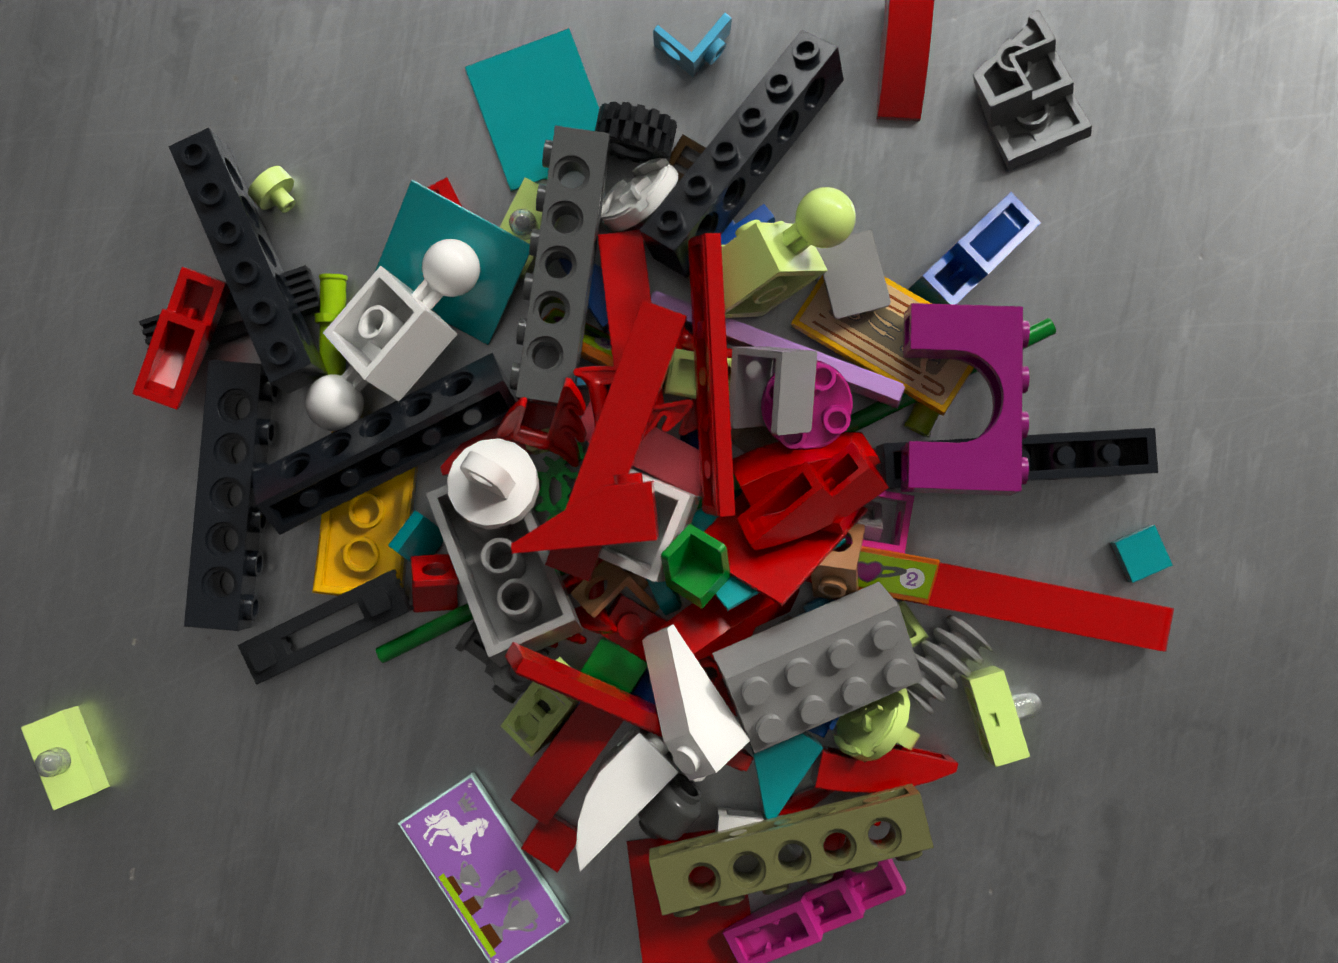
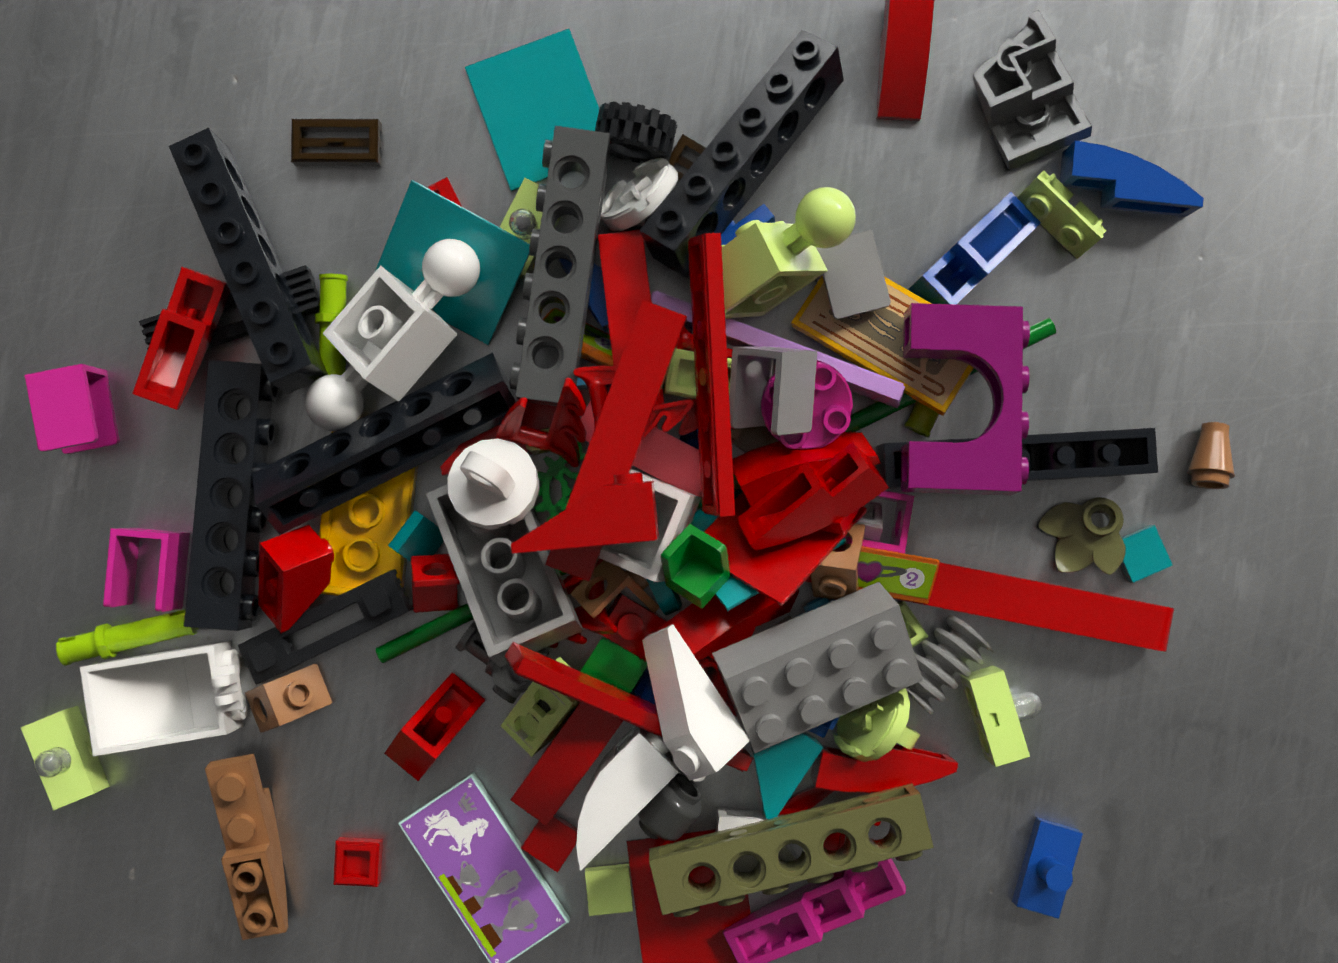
(72, 409): none -> dark pink piece
(109, 640): none -> lime pin
(123, 567): none -> dark pink piece
(163, 698): none -> white piece
(252, 846): none -> medium nougat slope
(273, 189): yellowish green tile -> none
(288, 698): none -> medium nougat bracket
(292, 574): none -> red slope
(358, 861): none -> red tile
(372, 143): none -> dark brown tile
(434, 726): none -> red slope
(609, 889): none -> yellowish green tile
(707, 50): medium azure bracket -> none
(1047, 867): none -> blue tile
(1071, 226): none -> yellowish green hinge
(1081, 540): none -> olive plate
(1126, 181): none -> blue slope
(1212, 458): none -> medium nougat cone

